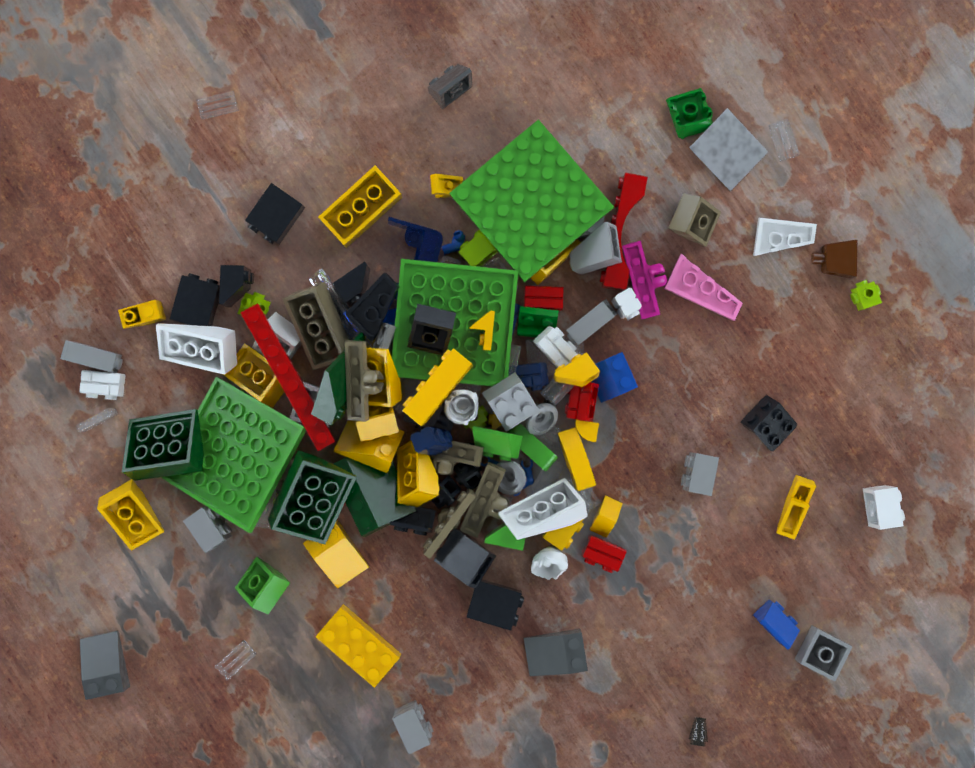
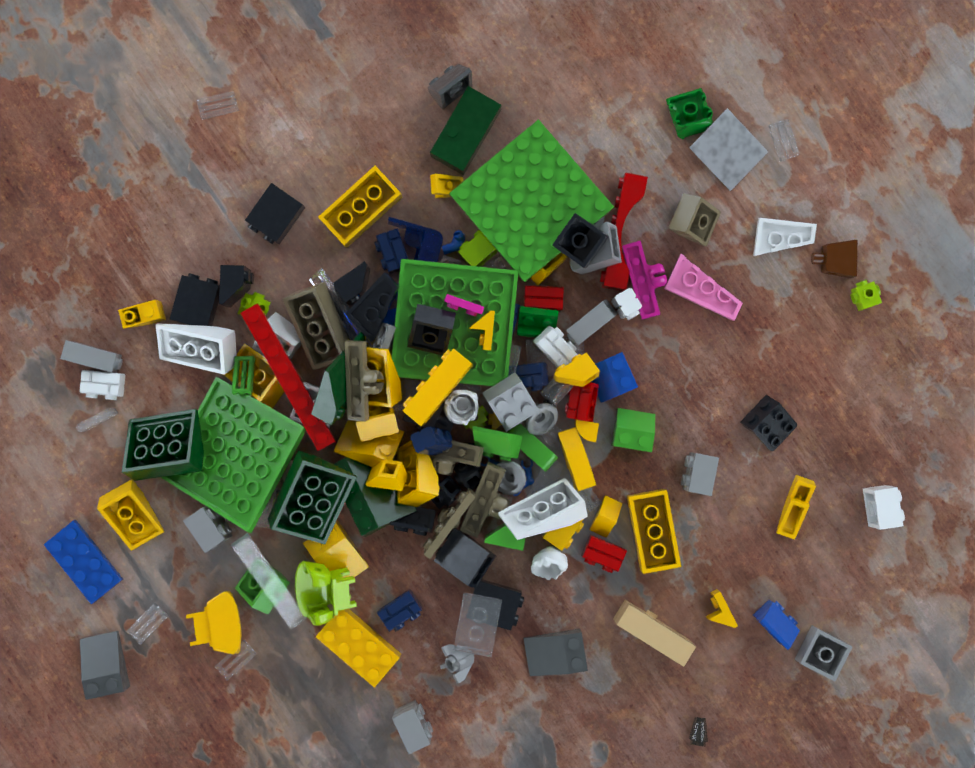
(83, 561): none -> blue plate
(135, 635): none -> clear tile
(218, 624): none -> yellow piece
(242, 390): none -> bright green tile
(268, 580): none -> clear tile
(318, 588): none -> lime piece
(388, 475): none -> yellow slope
(392, 250): none -> dark blue brick
(400, 610): none -> dark blue brick
(457, 662): none -> light grey brick
(465, 130): none -> dark green brick
(471, 308): none -> dark pink plate
(477, 624): none -> clear tile
(580, 240): none -> black slope
(634, 430): none -> bright green slope
(653, 531): none -> yellow brick
(654, 632): none -> tan brick
(722, 615): none -> yellow slope

